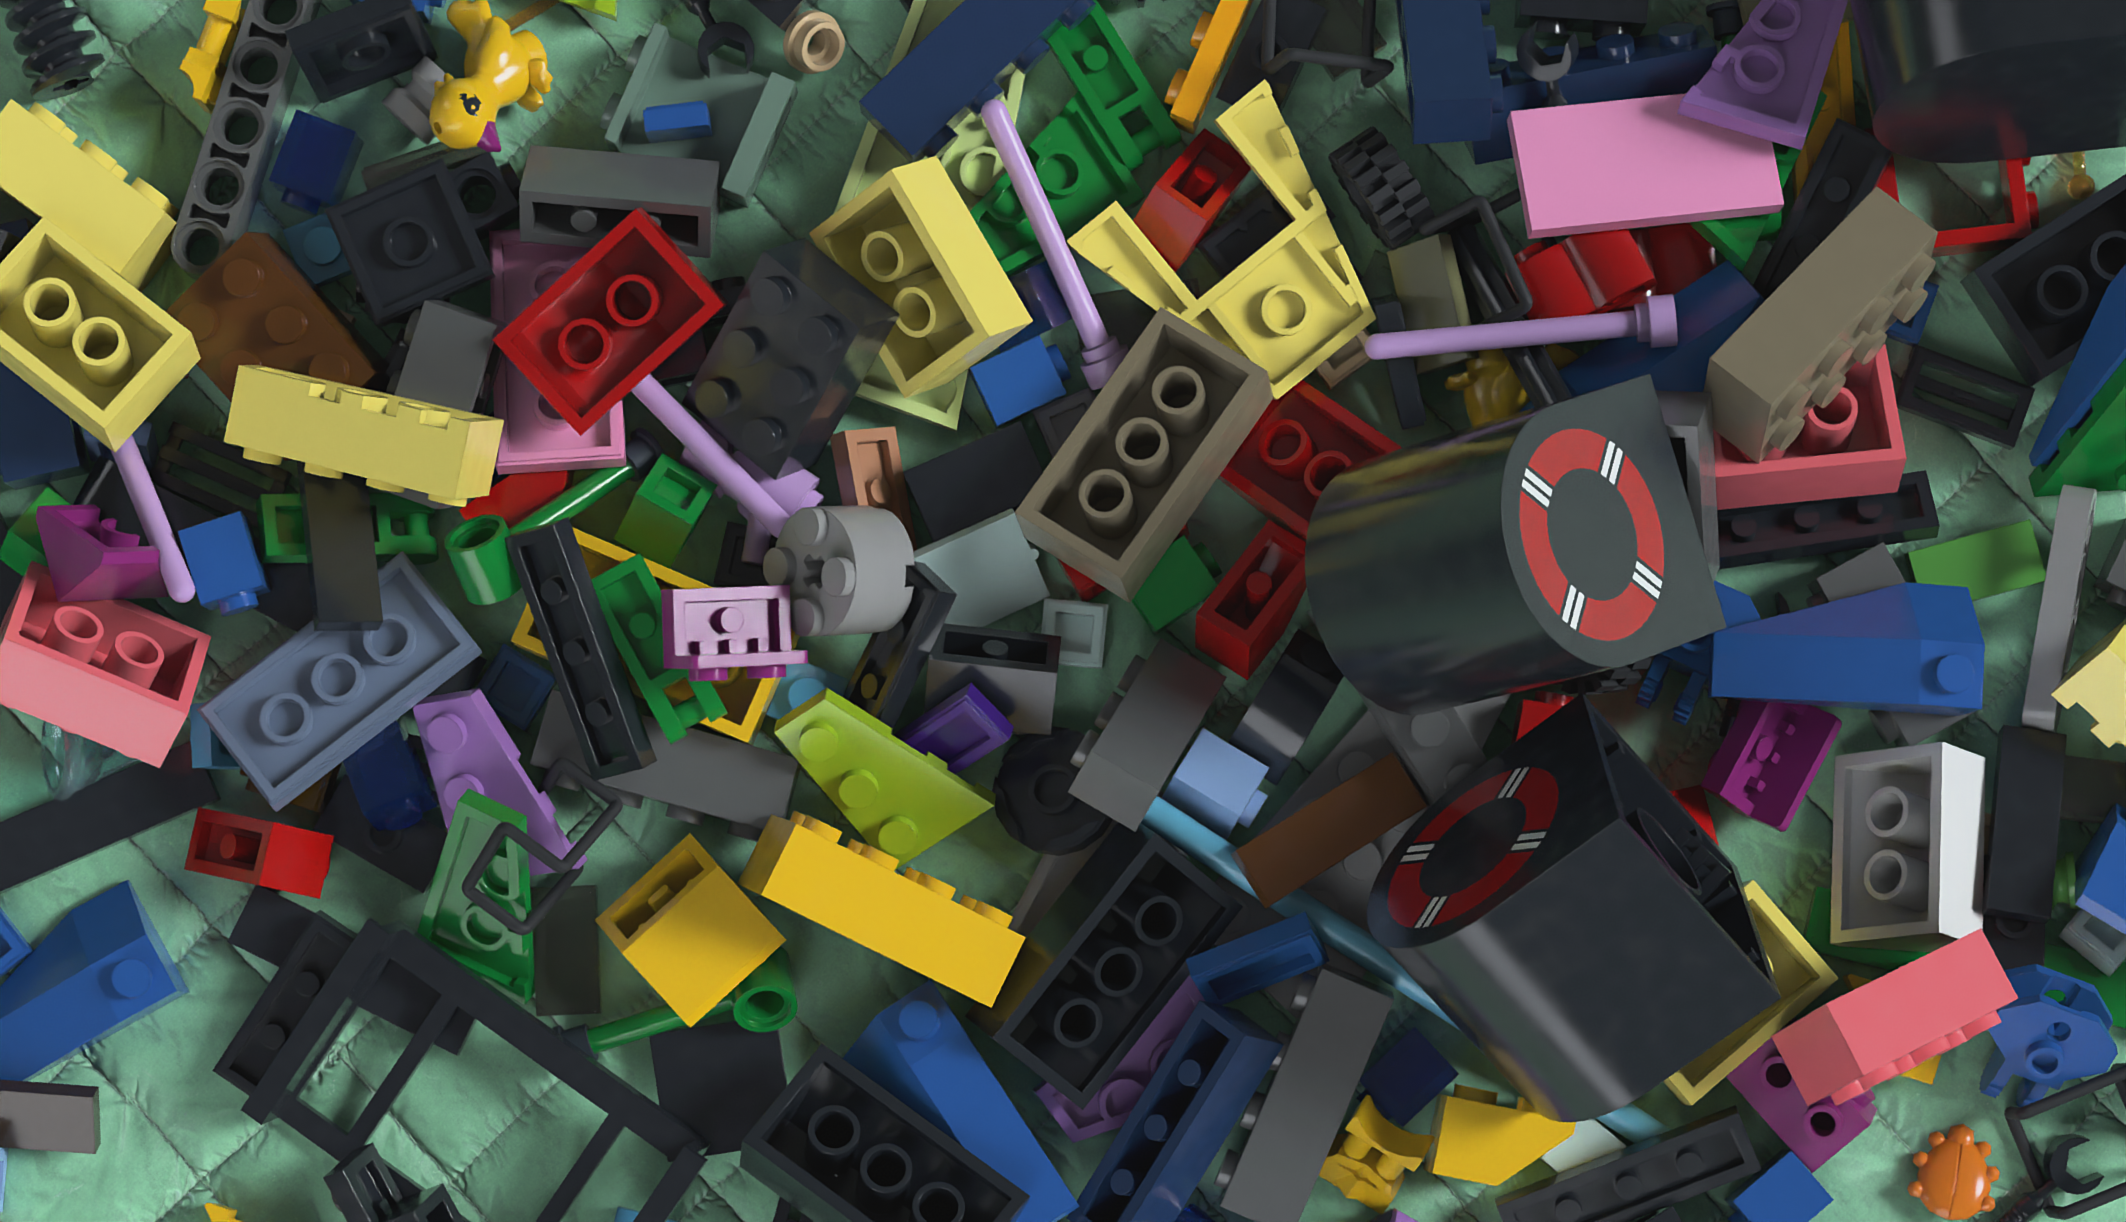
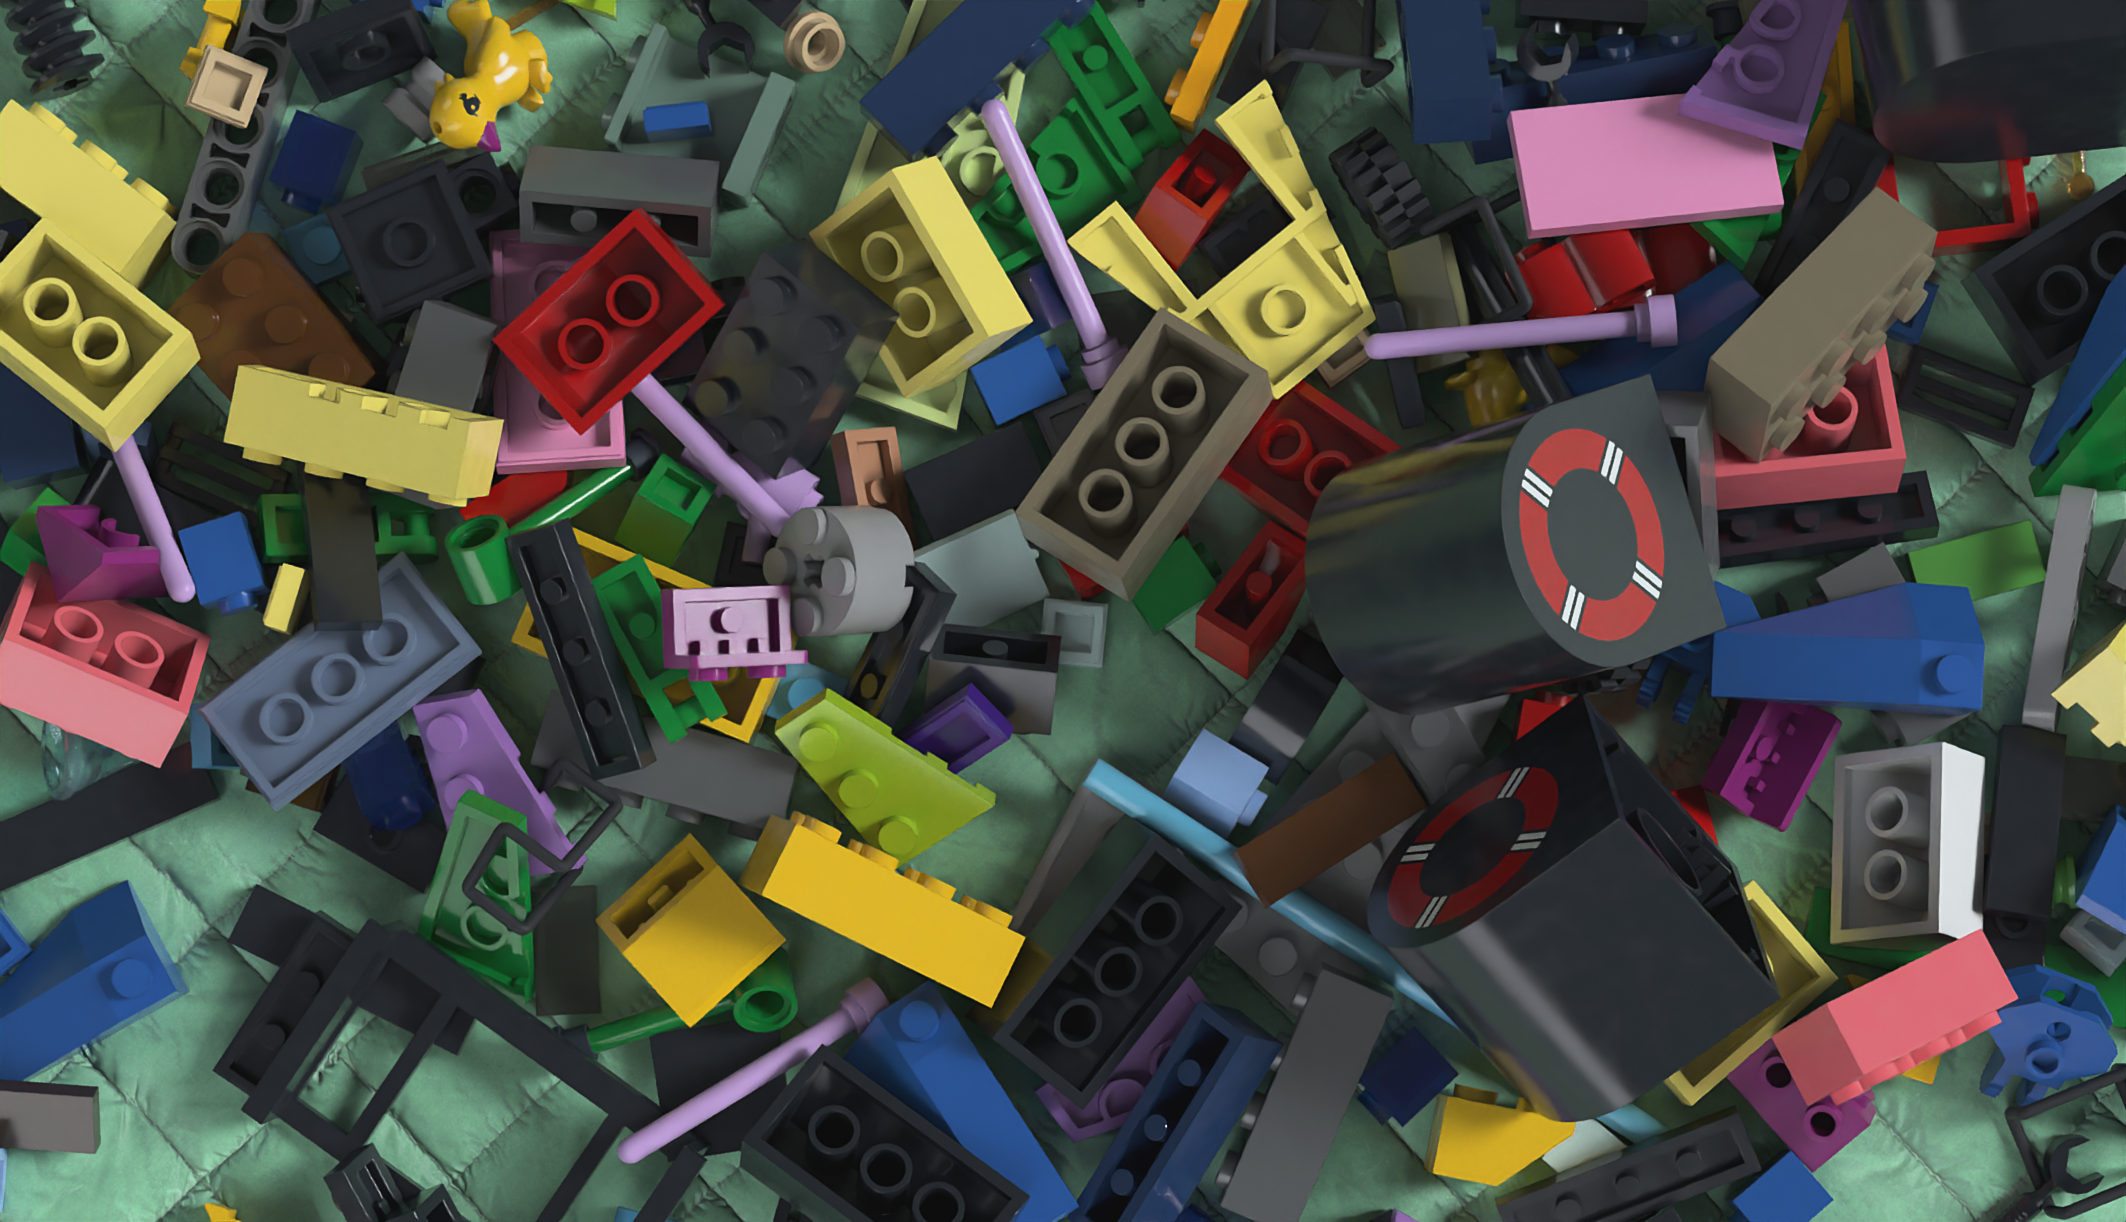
(225, 86): none -> tan tile
(259, 852): red slope -> none
(287, 599): none -> light yellow tile
(516, 687): blue tile -> none
(853, 1015): none -> lavender piece
(1035, 798): black tile -> none
(1143, 732): dark grey brick -> none
(1258, 960): blue tile -> none
(1372, 1157): yellow piece -> none
(1954, 1175): orange piece -> none

